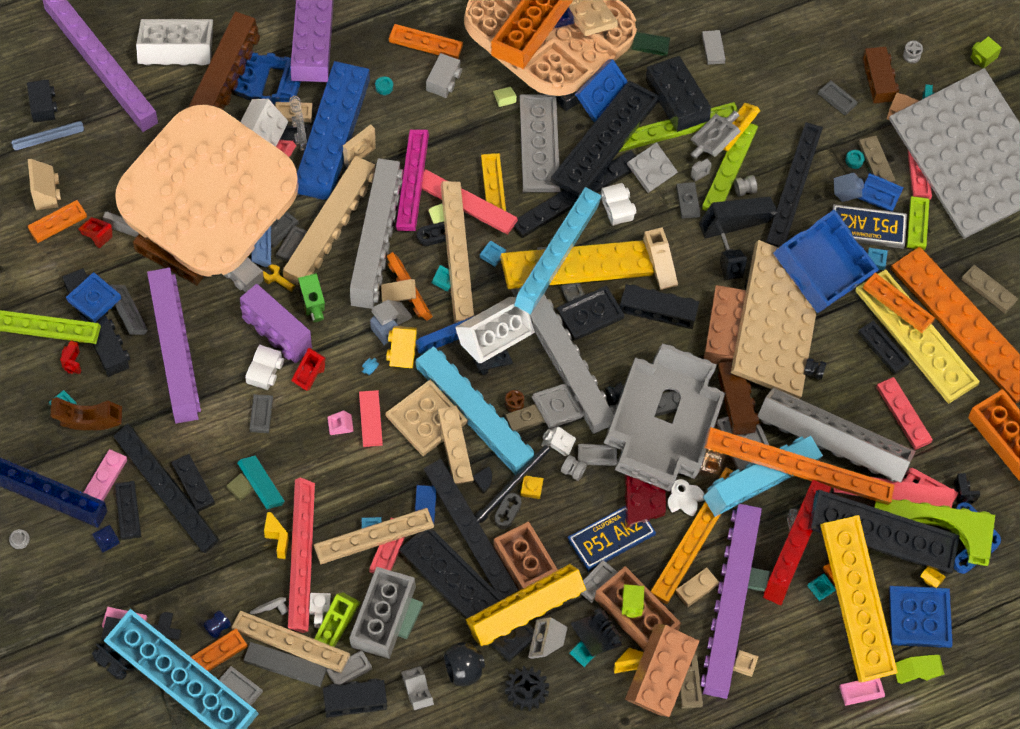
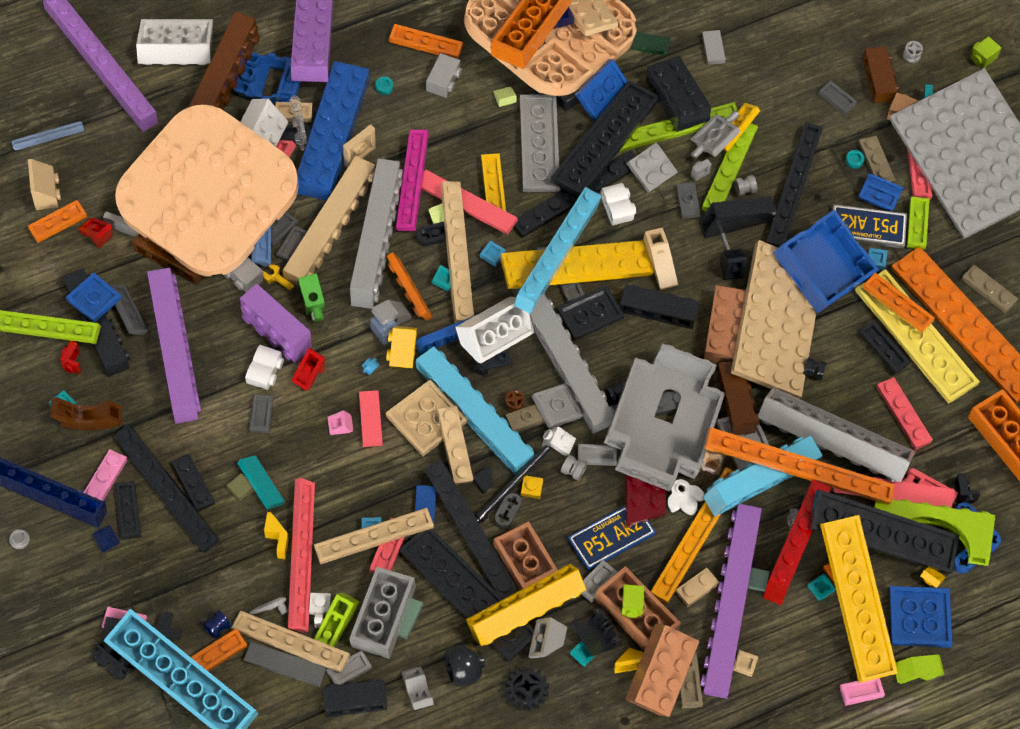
(41, 100): black brick -> none
(241, 685): light grey tile -> none
(399, 290): tan tile -> none
(848, 187): sand blue brick -> none

